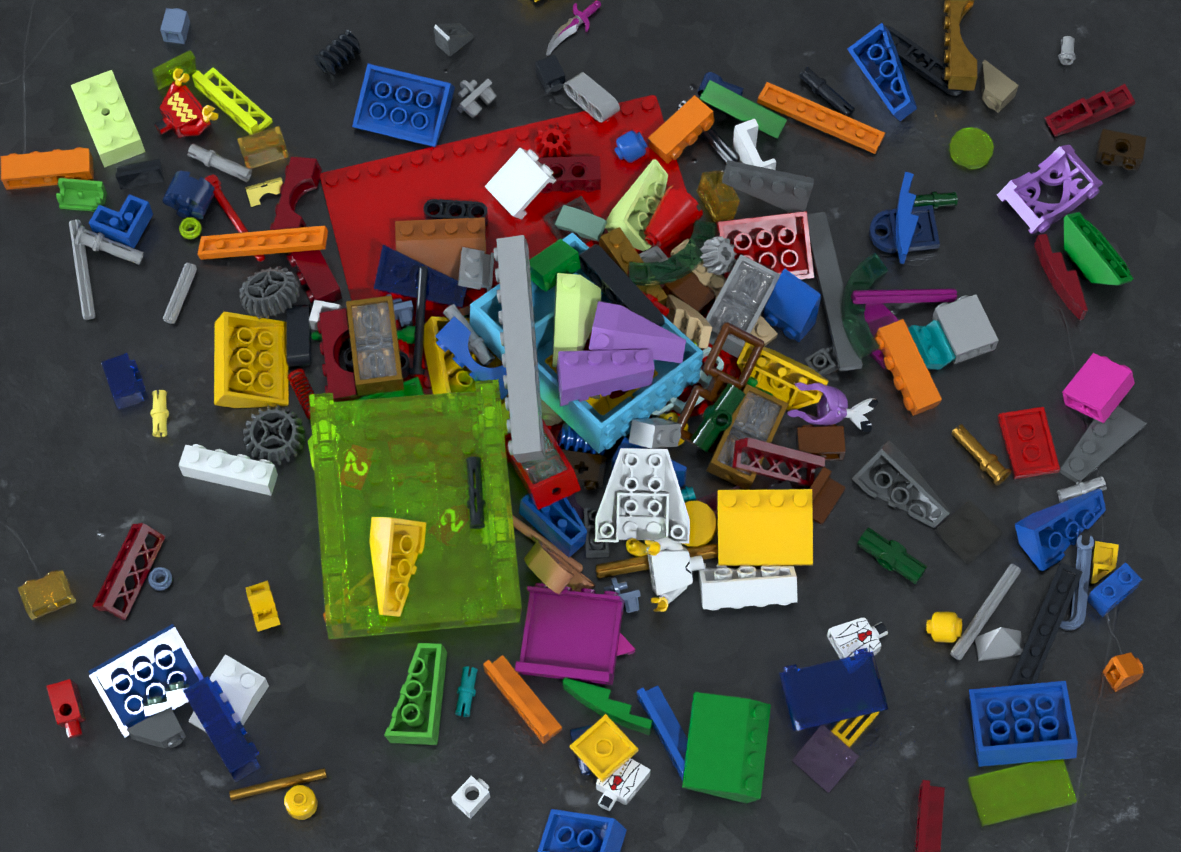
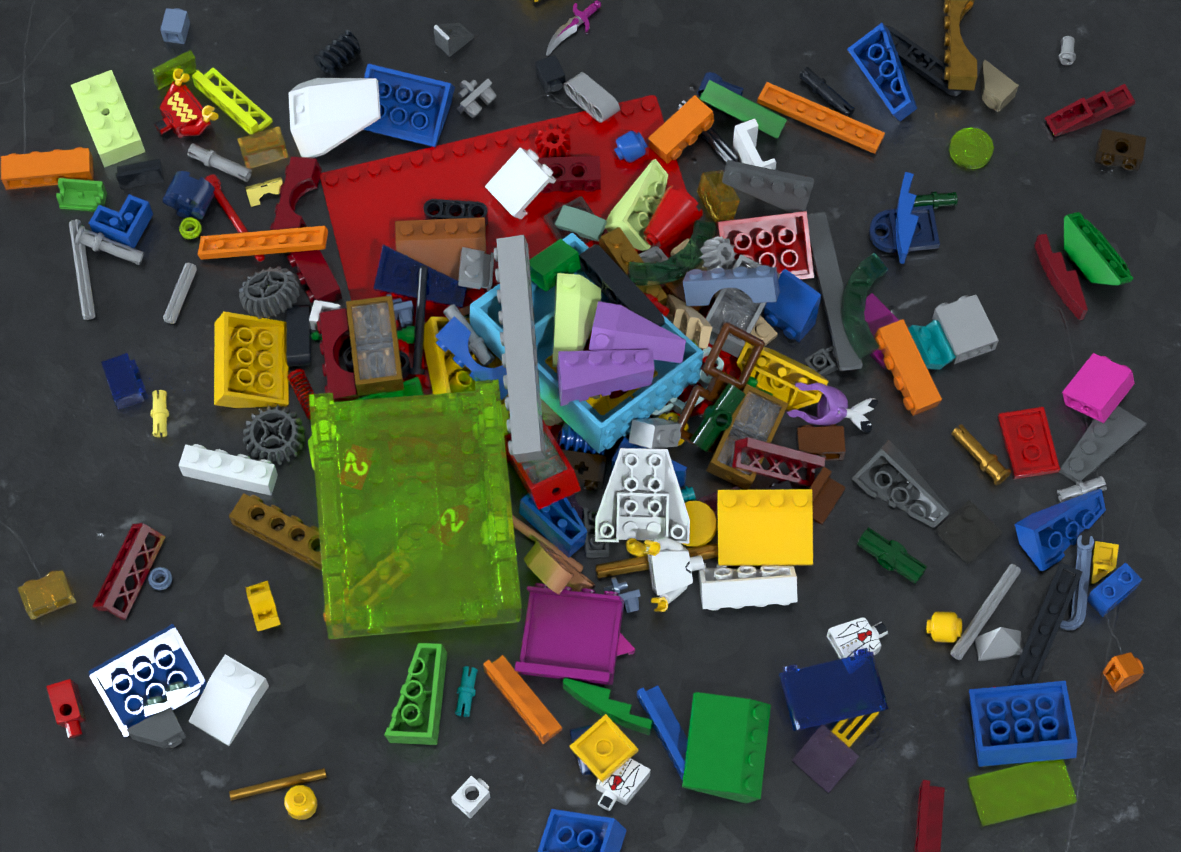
(222, 729): clear blue wedge -> none
(243, 518): none -> pearl gold brick
(331, 111): none -> white wedge
(394, 553): yellow wedge -> none
(476, 519): black pin -> none
(758, 283): none -> sand blue arch
(903, 296): magenta axle -> none
(1019, 198): medium lavender fence -> none

